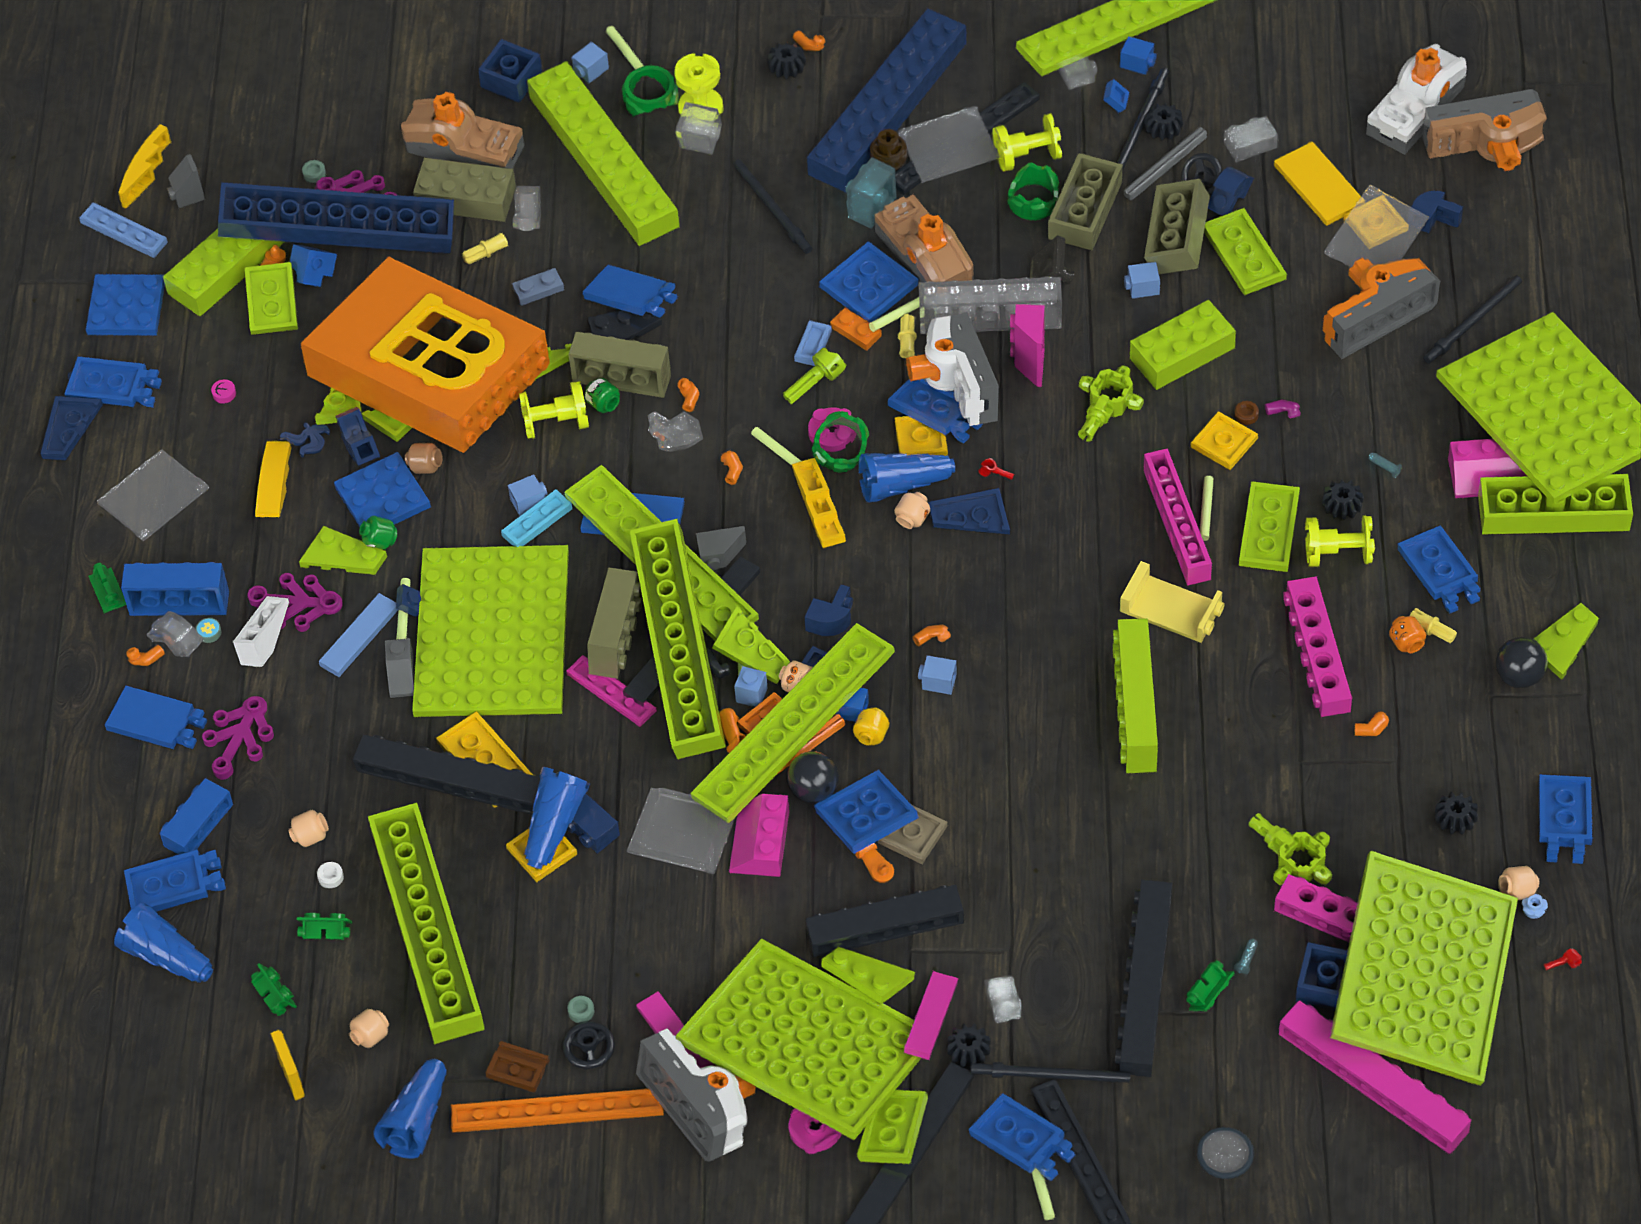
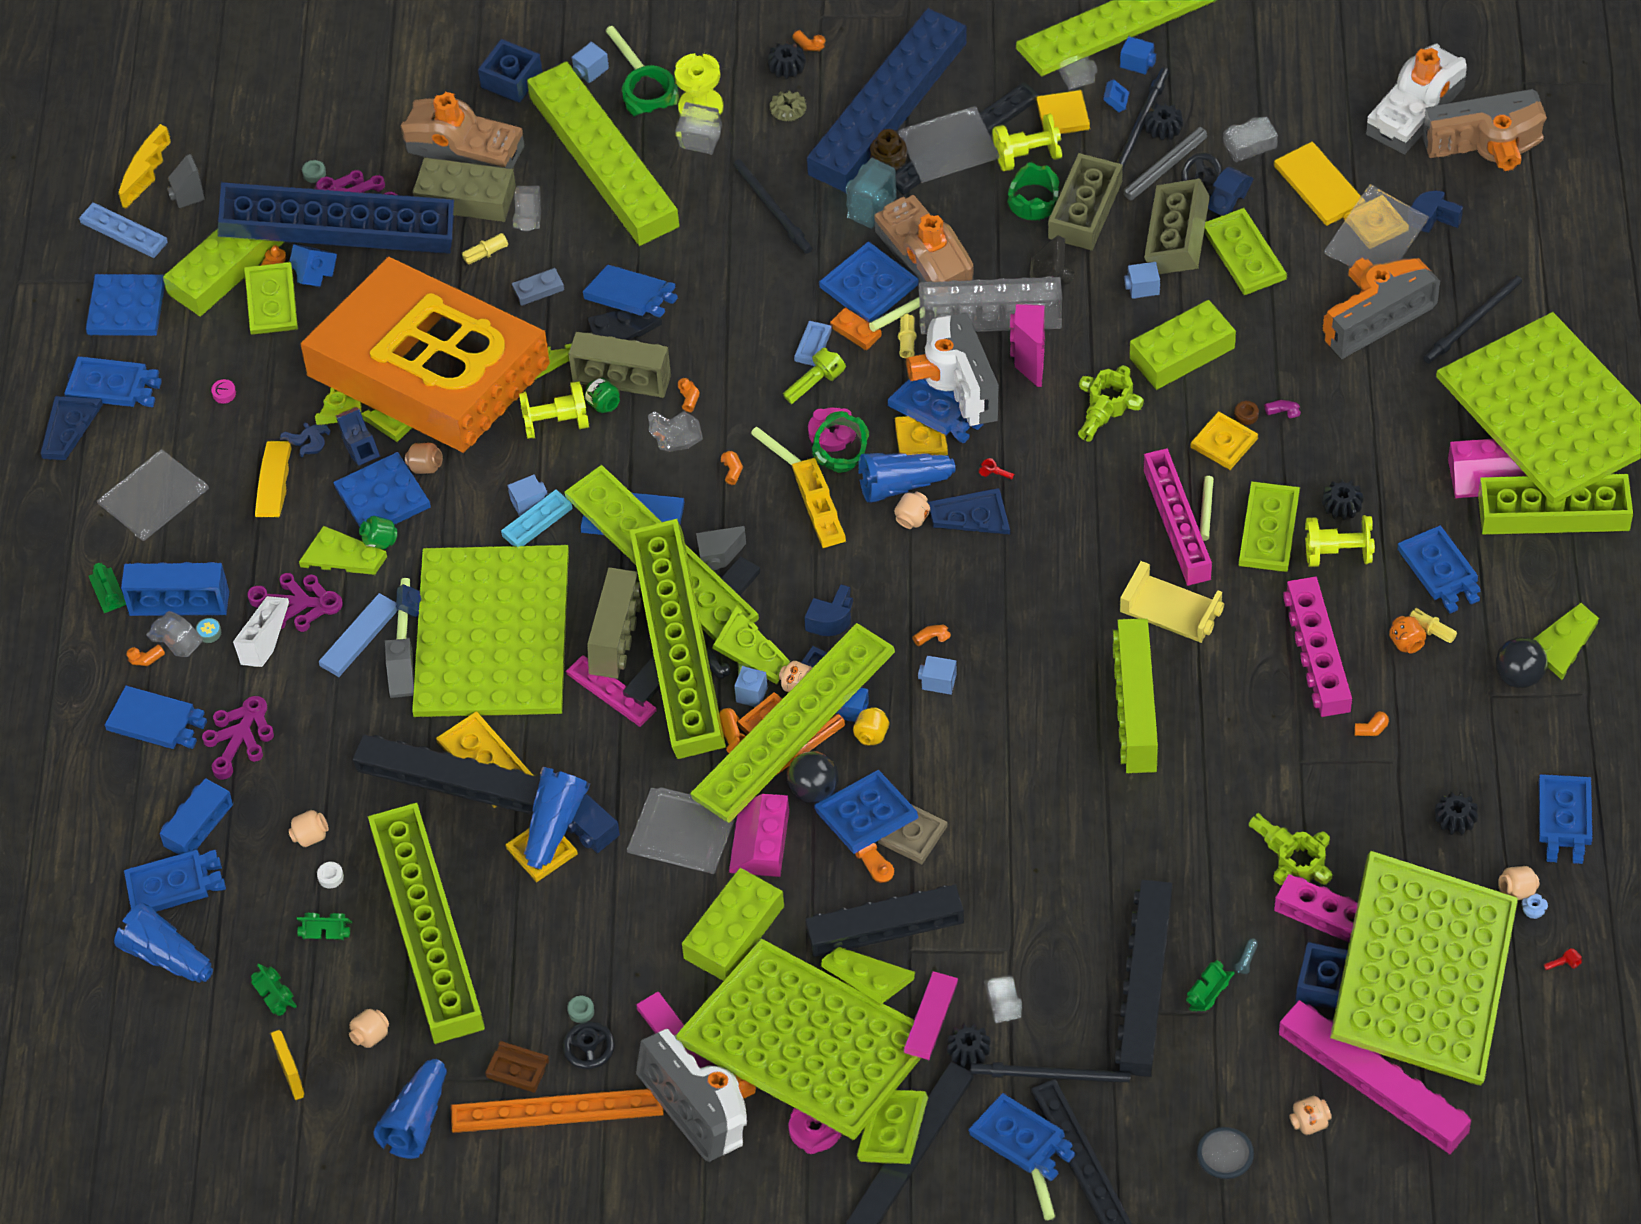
(733, 924): none -> lime brick
(784, 112): none -> olive gear
(1067, 111): none -> yellow tile
(1310, 1115): none -> light nougat head
(1385, 464): clear light blue piece -> none

